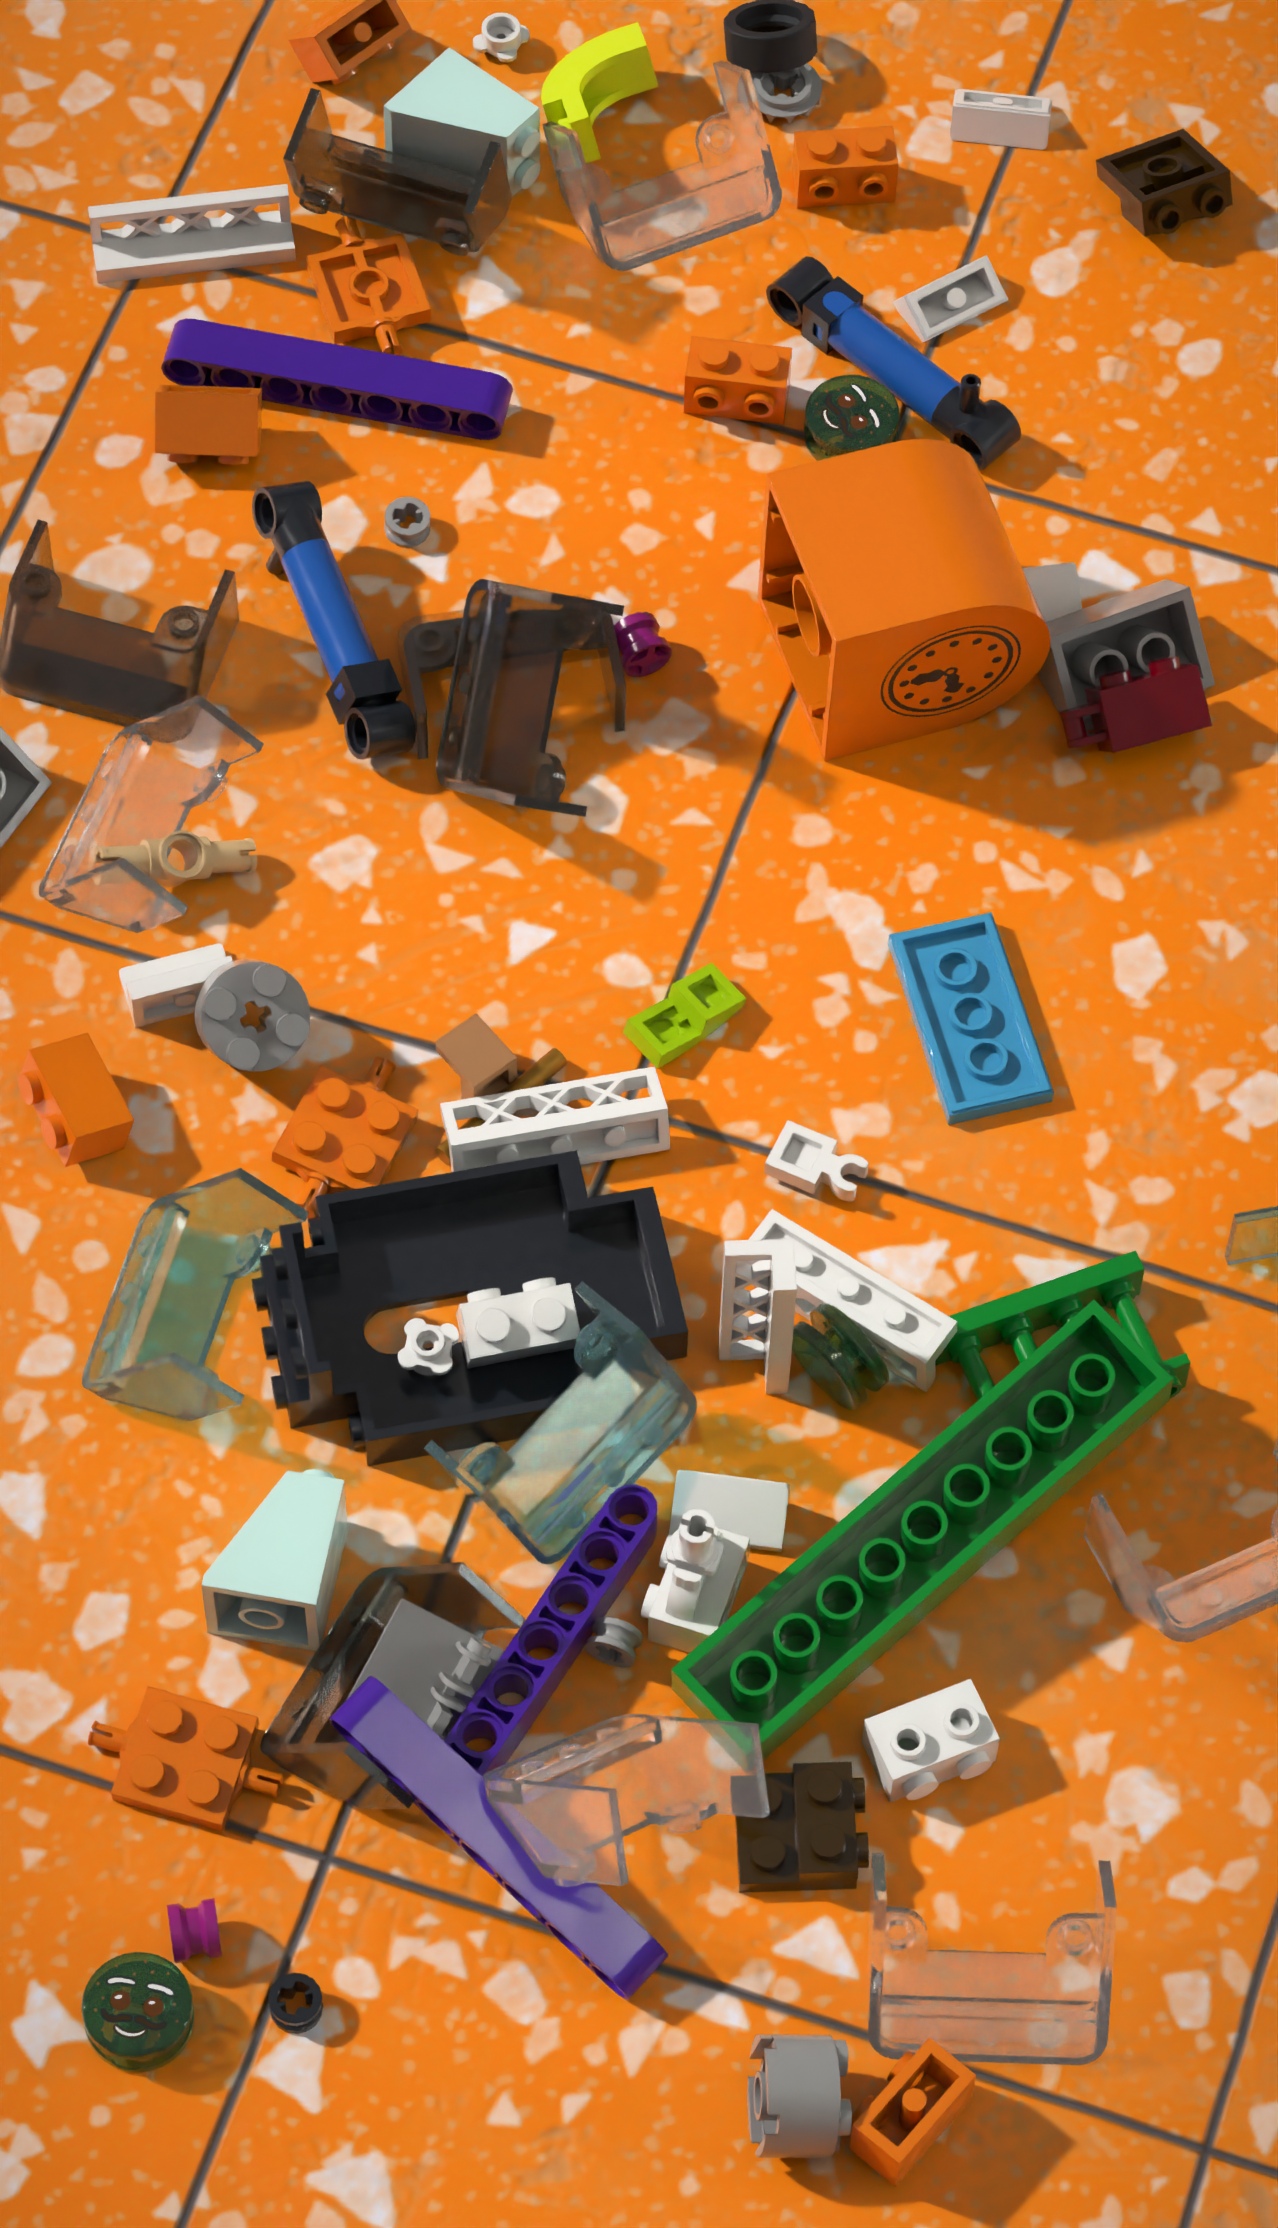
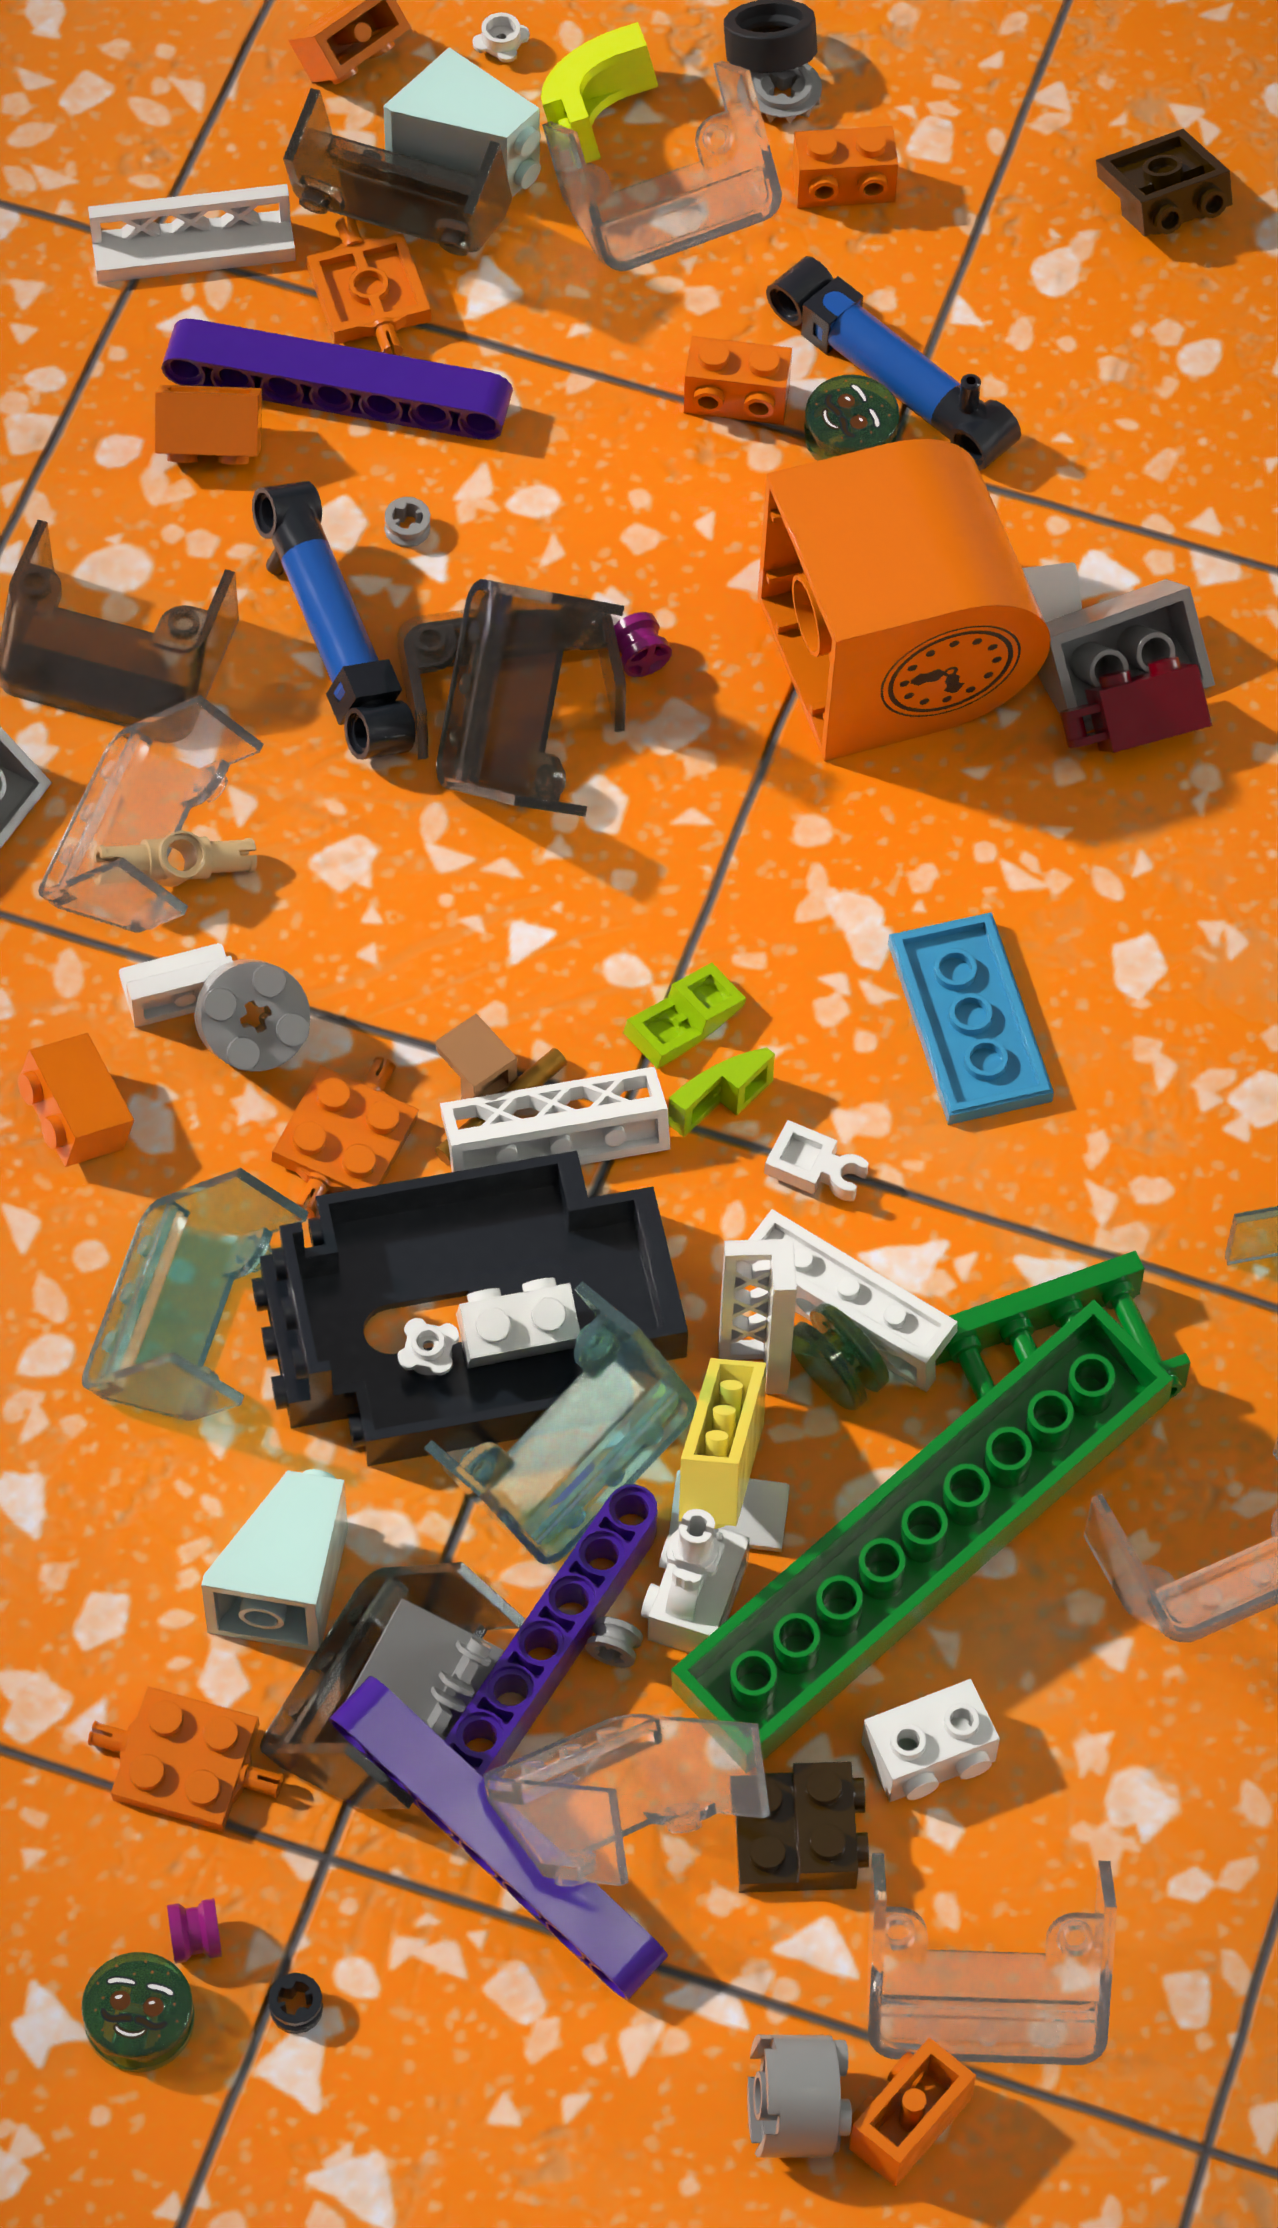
(723, 1440): none -> light yellow brick
(729, 1082): none -> lime slope
(952, 299): white slope -> none
(1000, 119): white slope -> none

